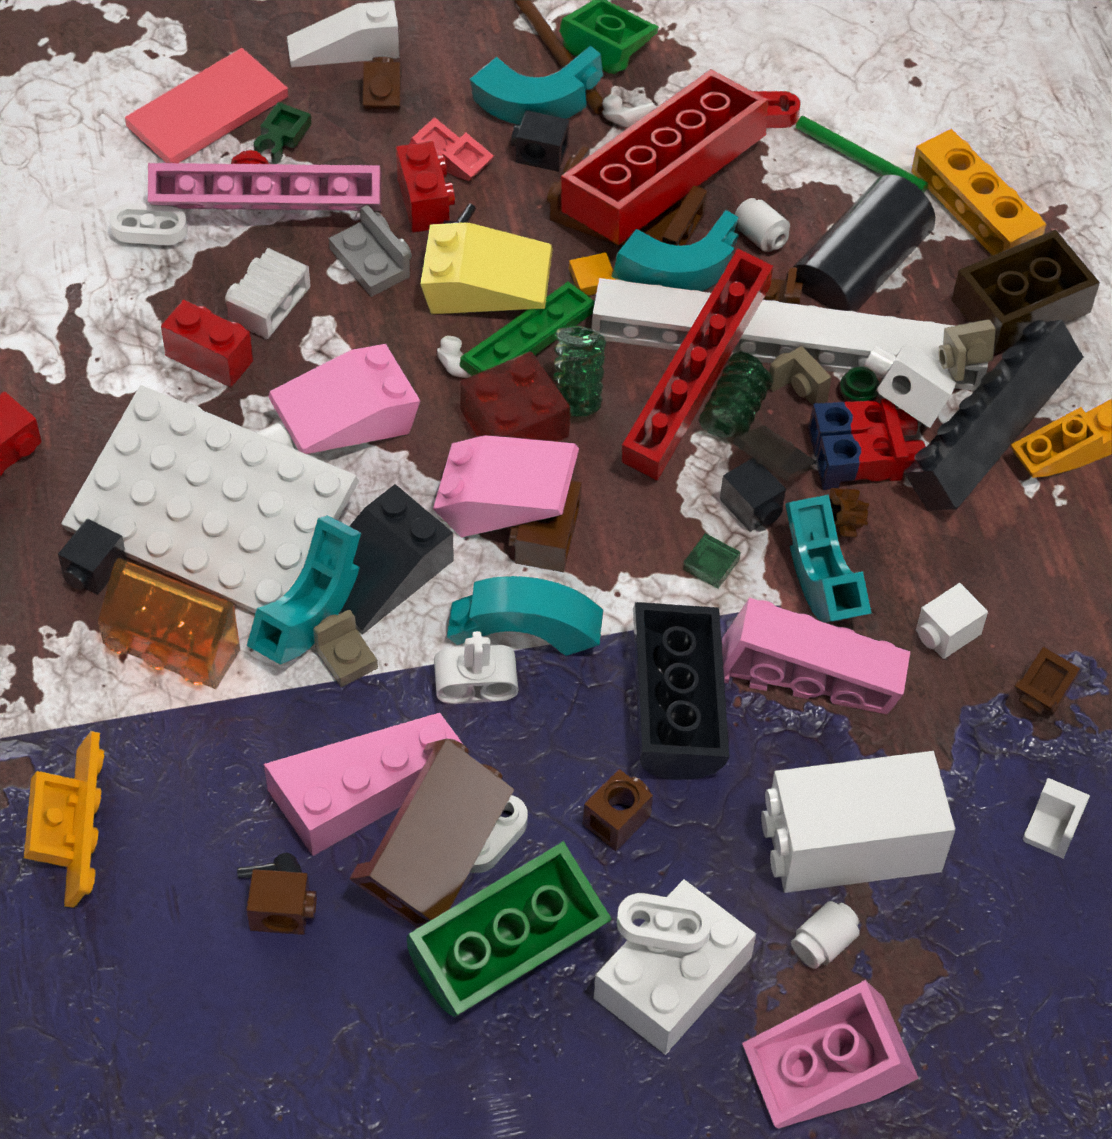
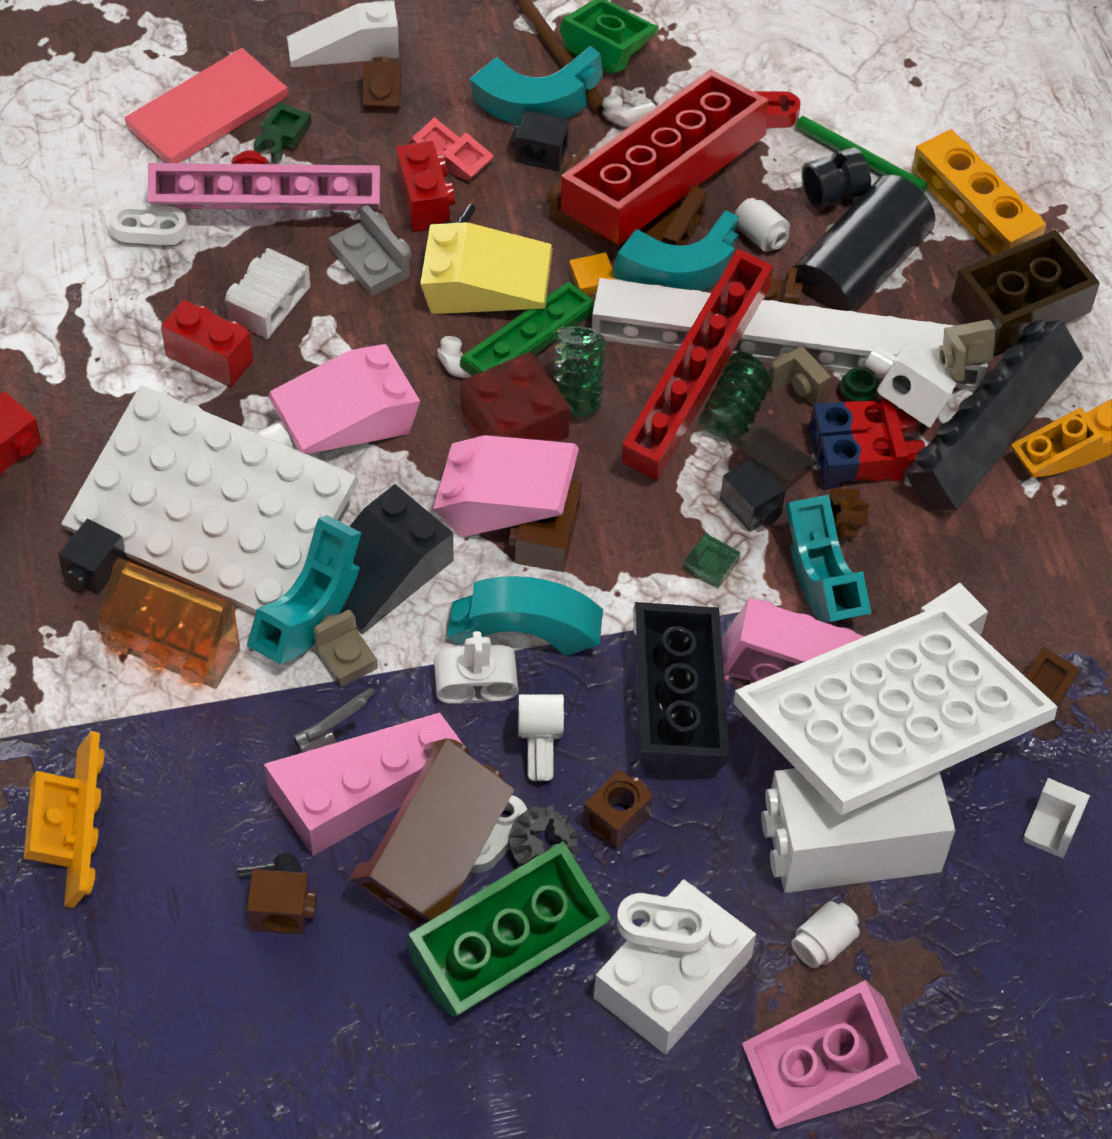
(320, 733): none -> dark grey plant
(534, 822): none -> dark grey gear
(540, 723): none -> white beam
(840, 177): none -> black wheel
(893, 707): none -> white plate

